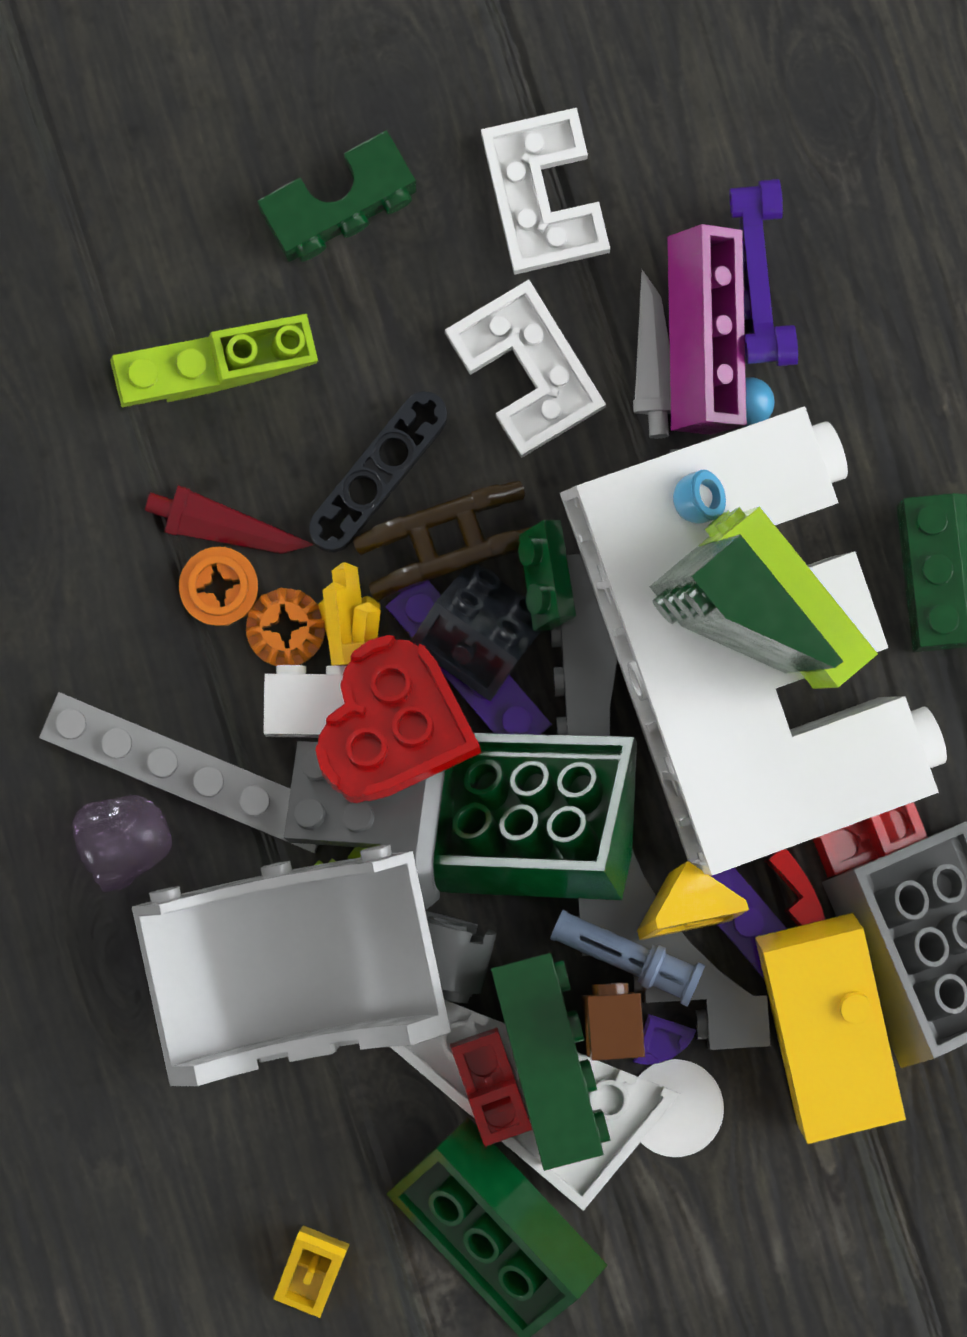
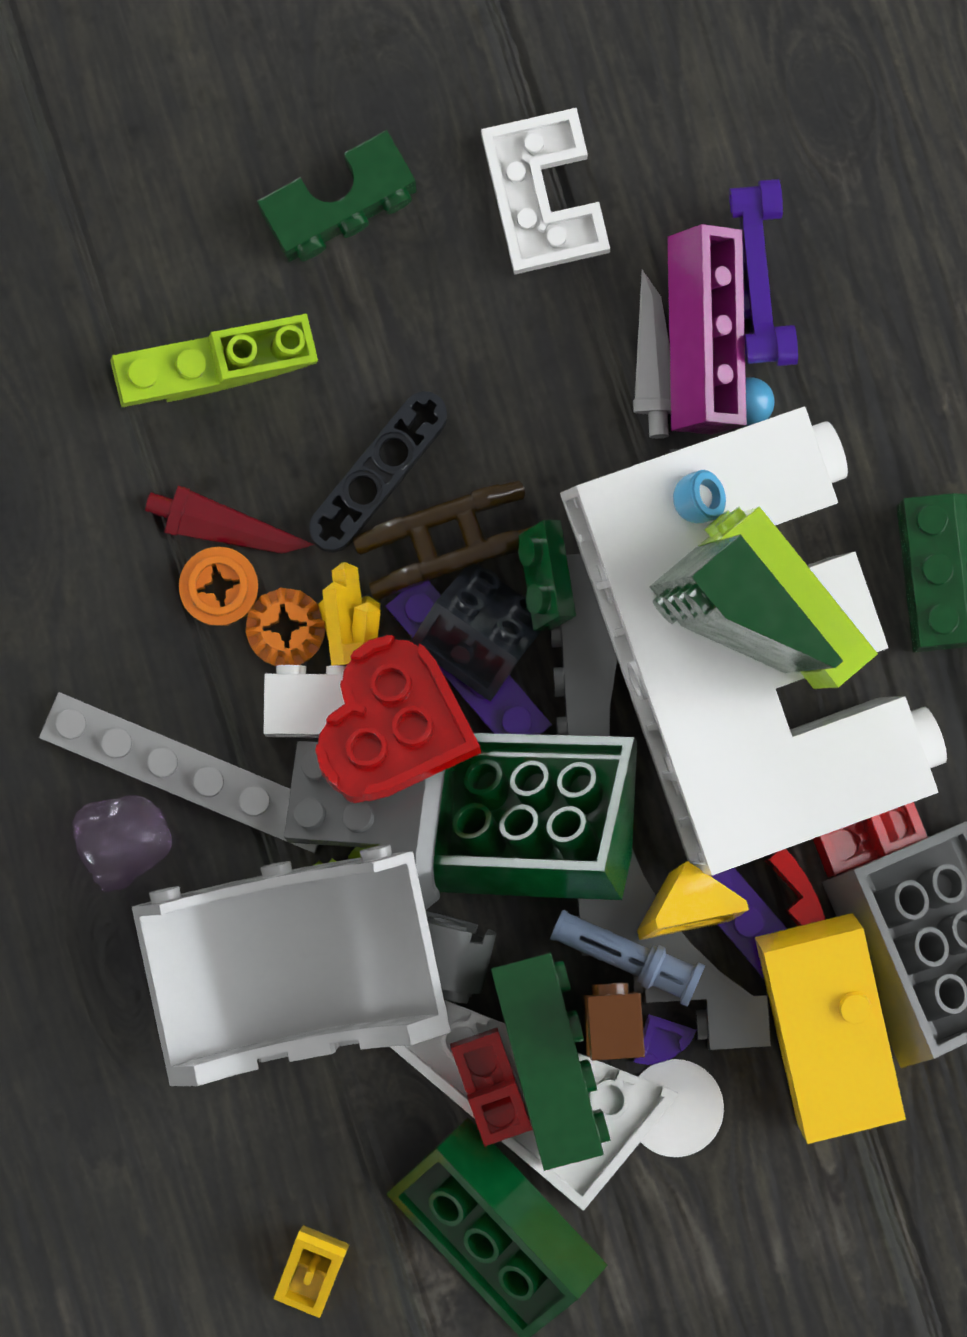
(563, 388): white plate -> none

